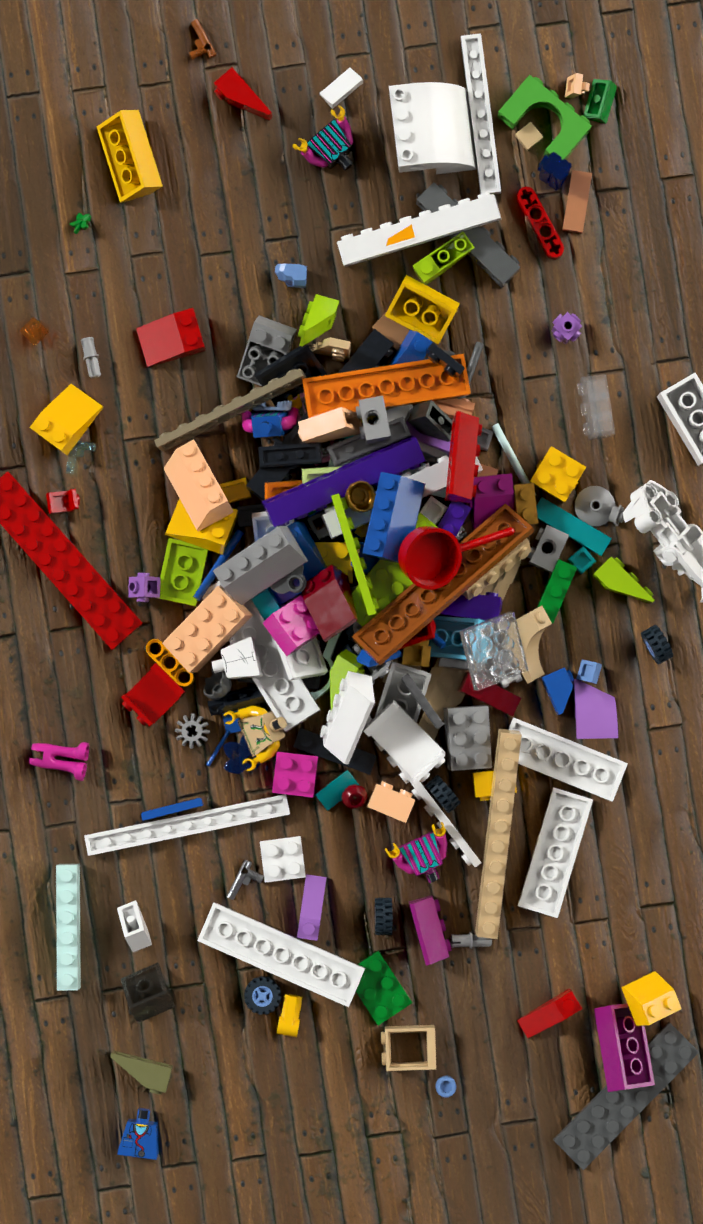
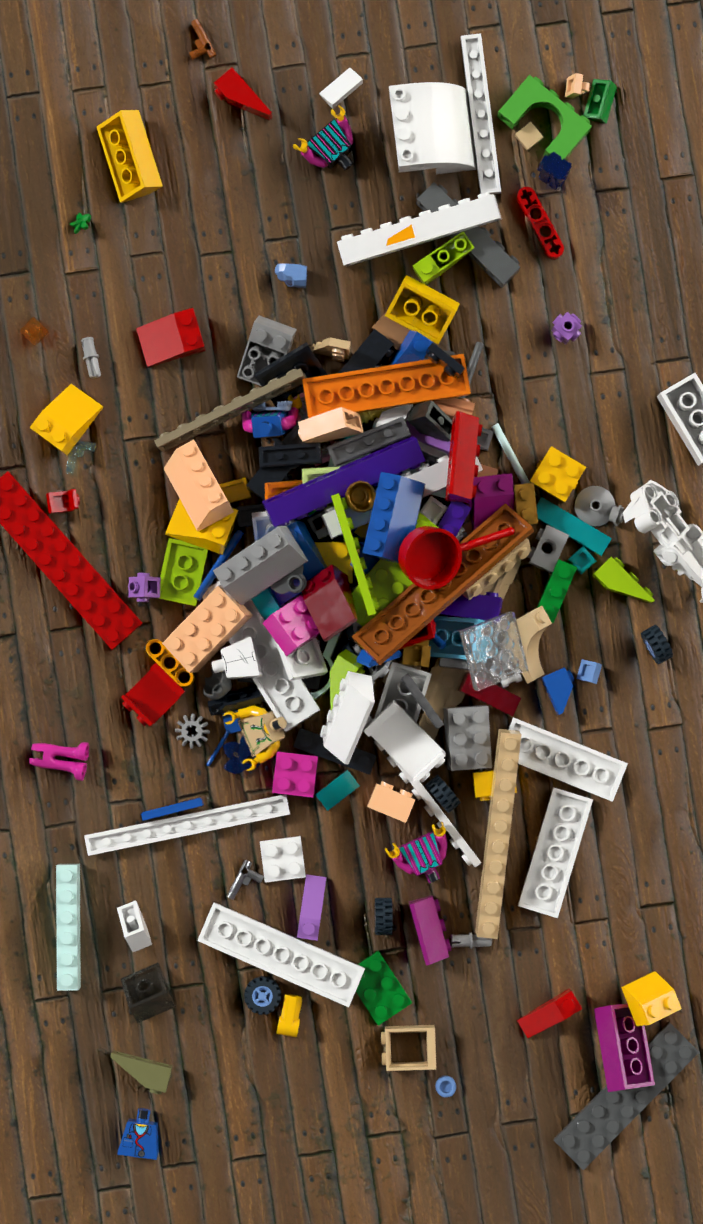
(319, 320): lime slope -> none
(350, 792): dark red plate -> none
(373, 407): light grey brick -> none
(577, 201): nougat tile -> none
(594, 712): medium lavender slope -> none
(596, 407): clear brick -> none

